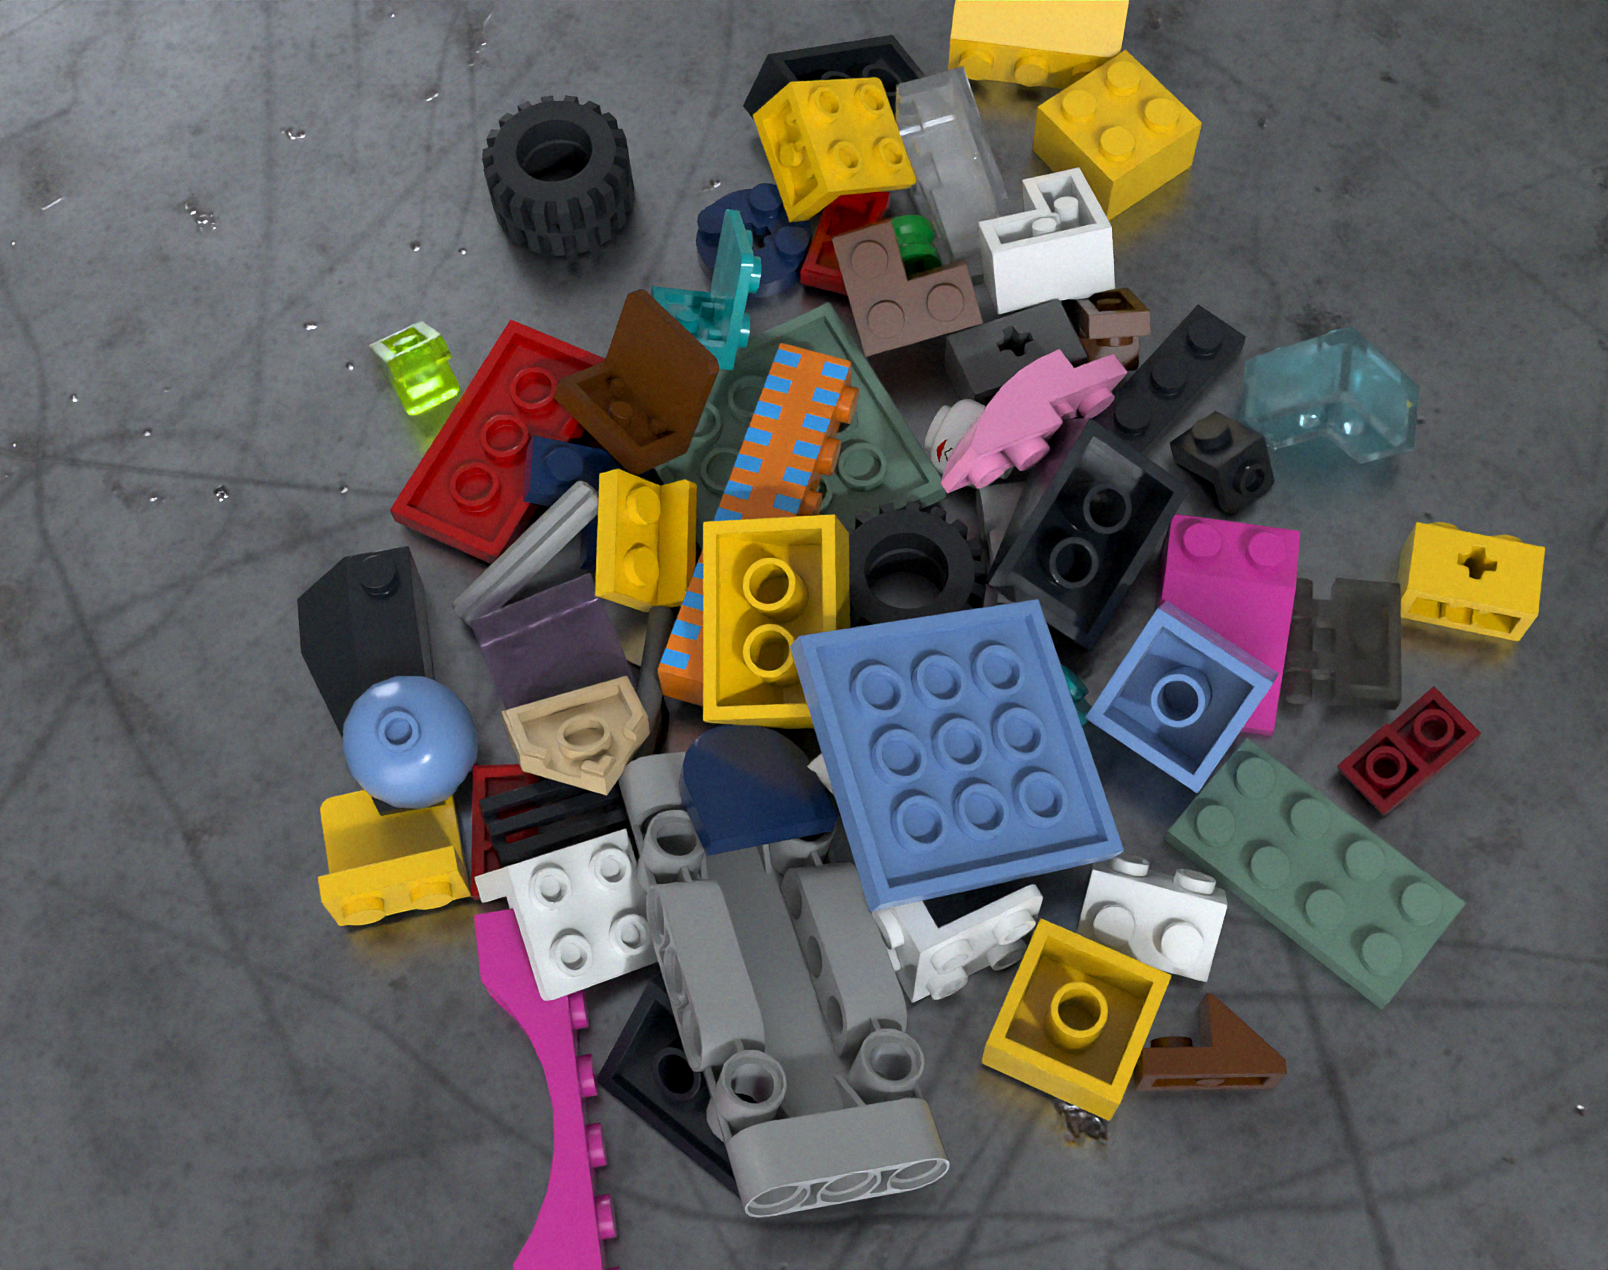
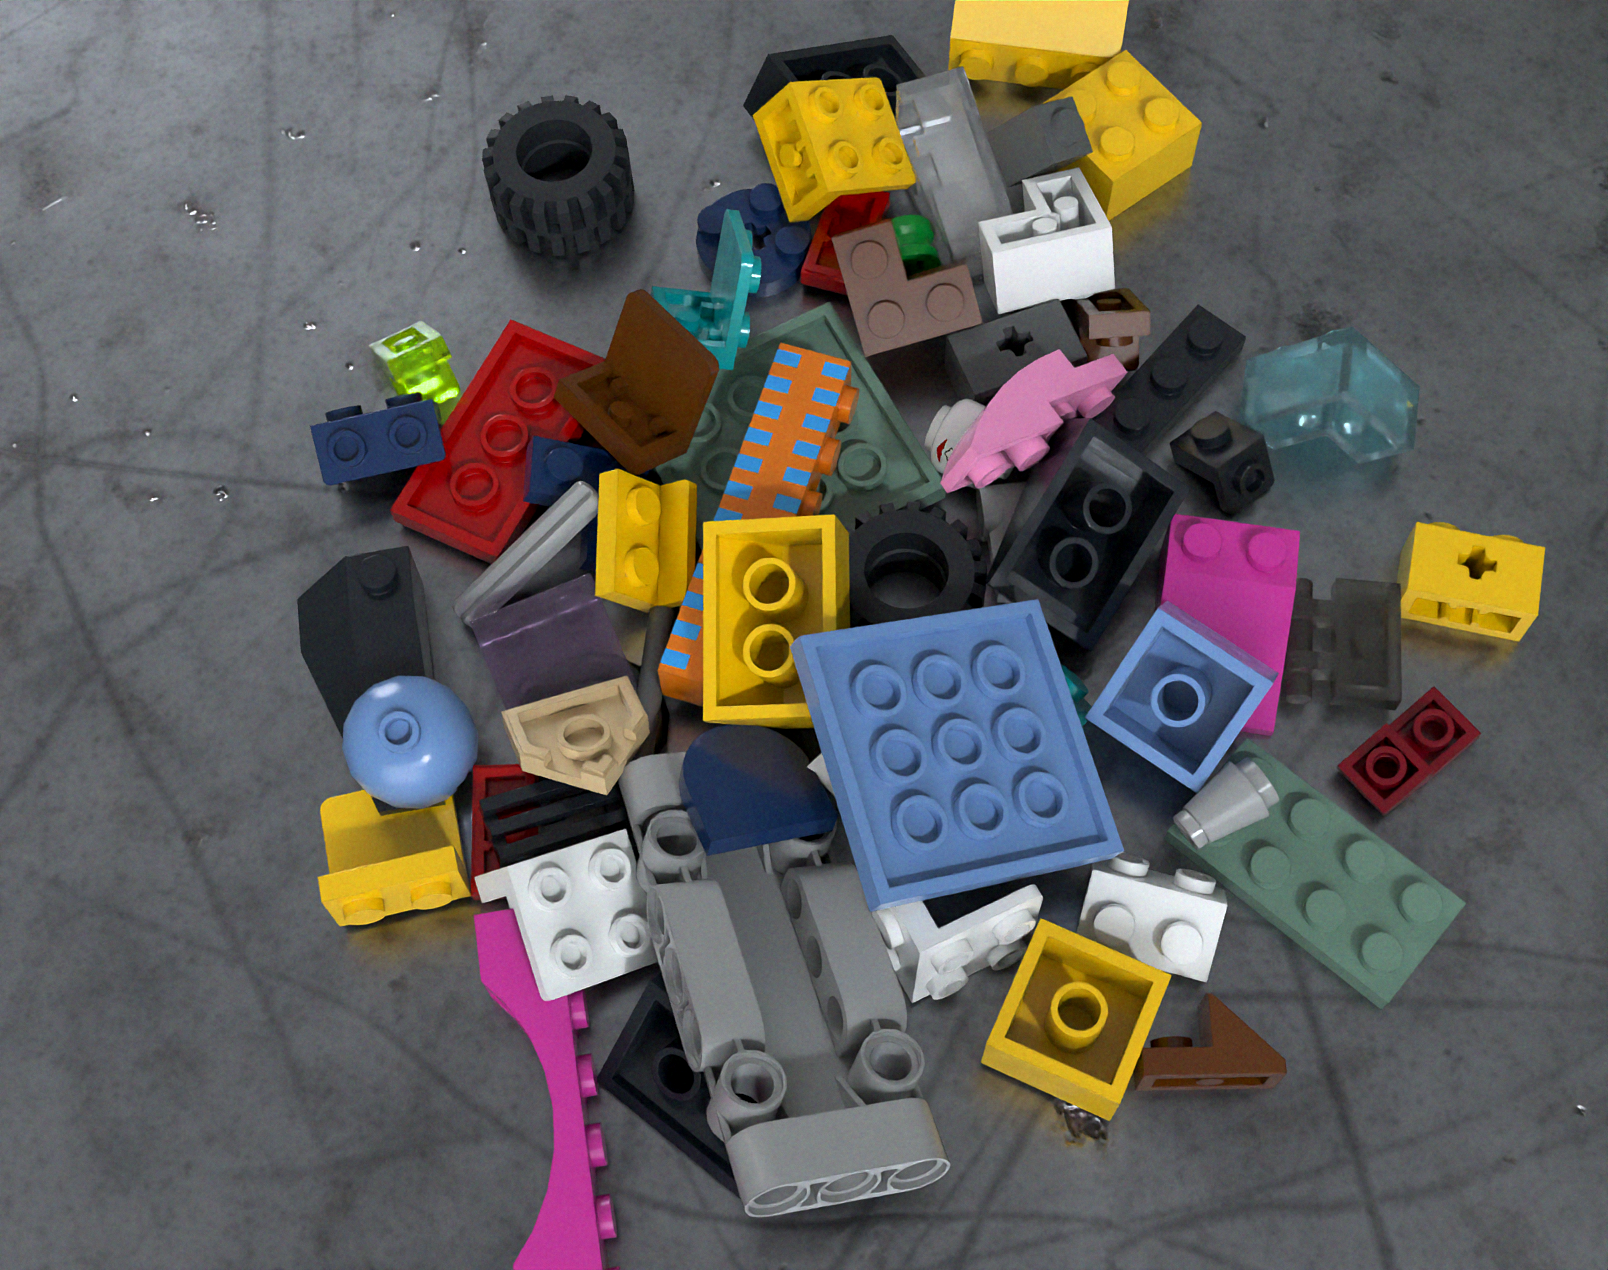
(379, 441): none -> dark blue bracket
(1040, 141): none -> dark grey brick
(1227, 803): none -> light grey cone

